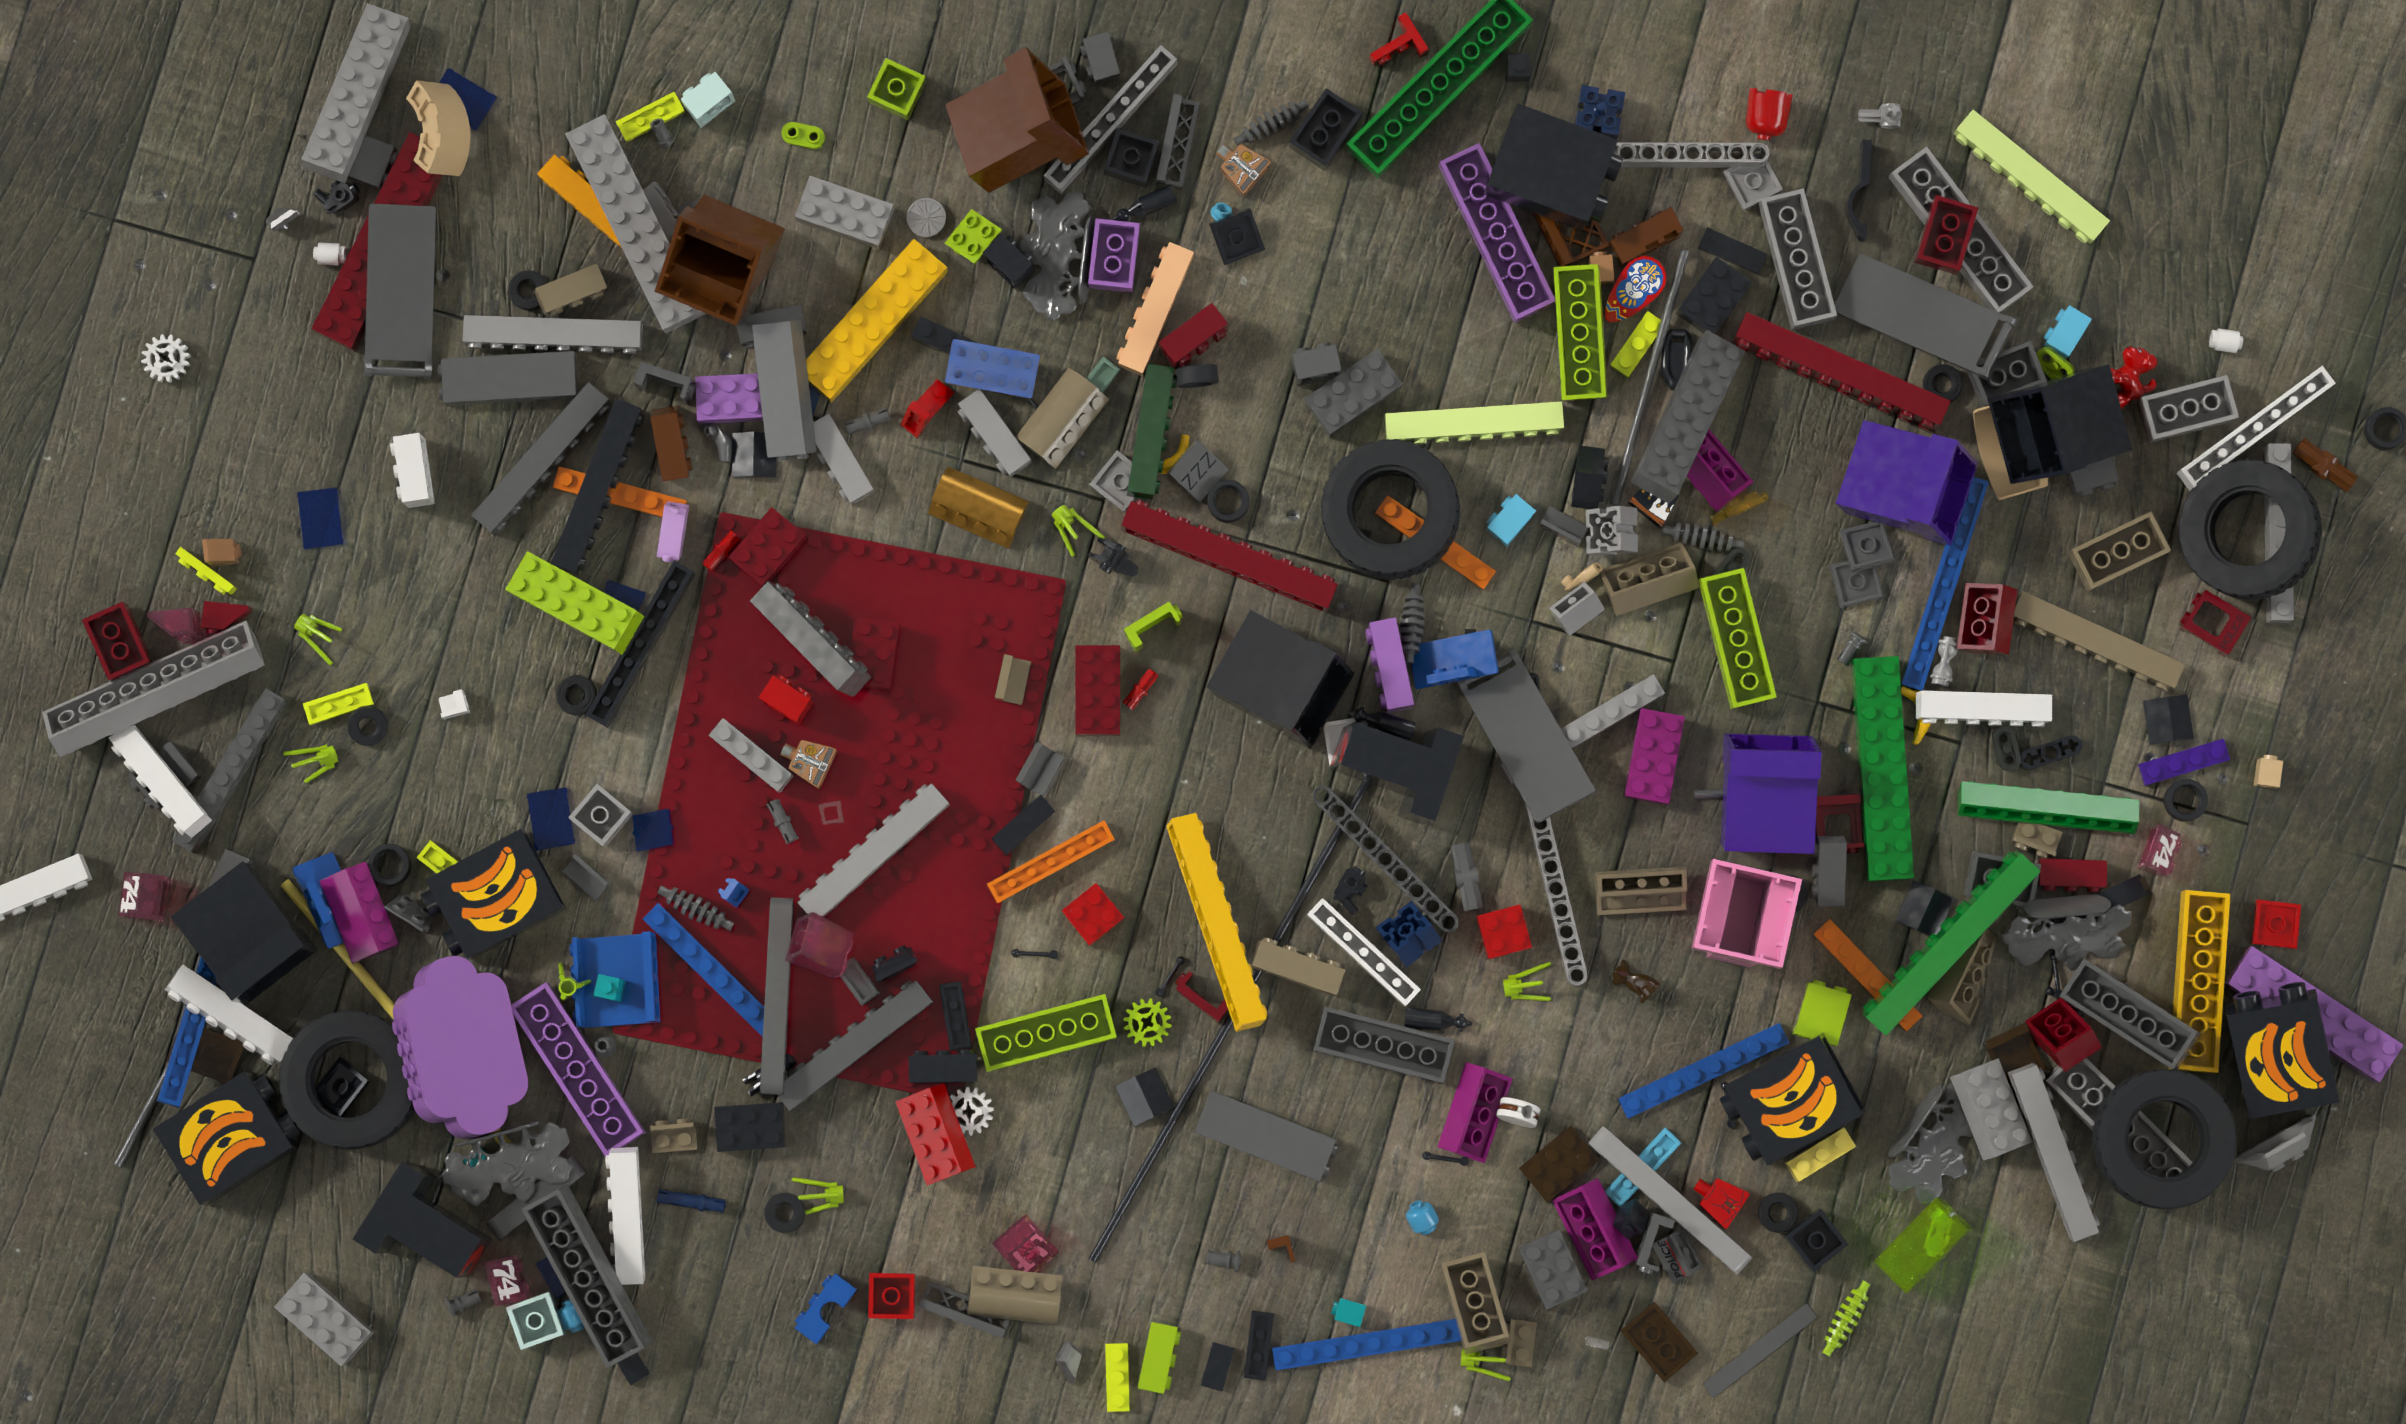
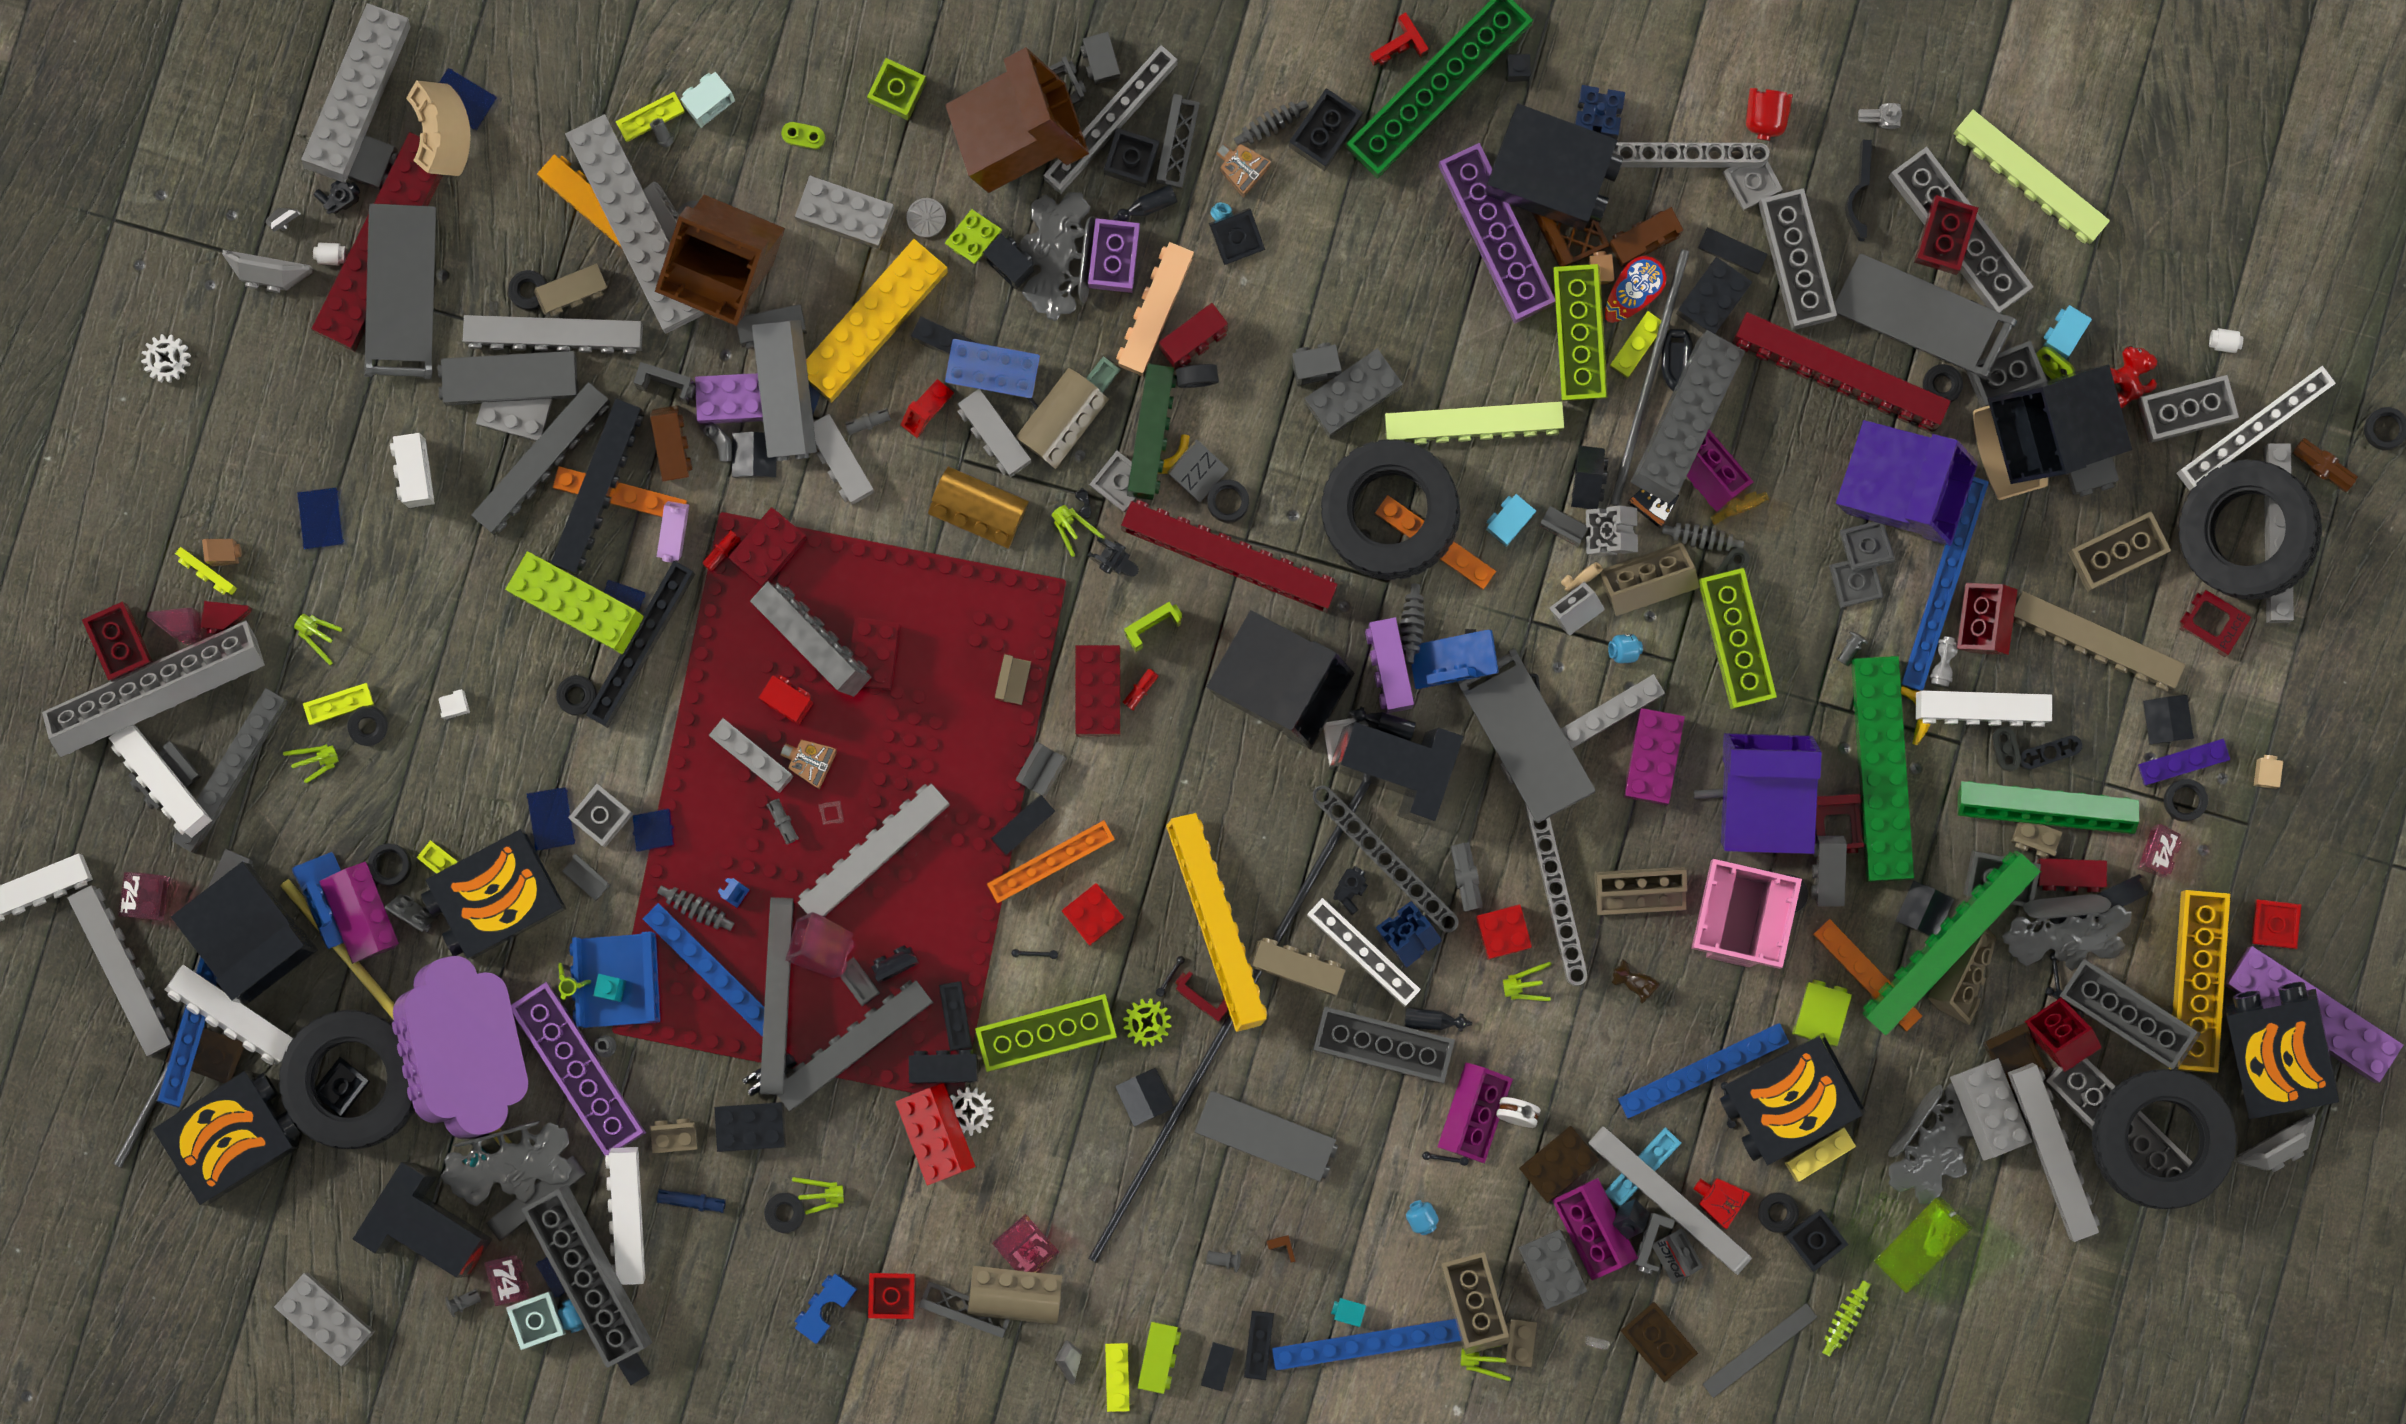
(121, 970): none -> light grey brick
(266, 272): none -> light grey wedge
(517, 418): none -> light grey wing
(1085, 511): none -> black piece
(1625, 648): none -> dark azure head

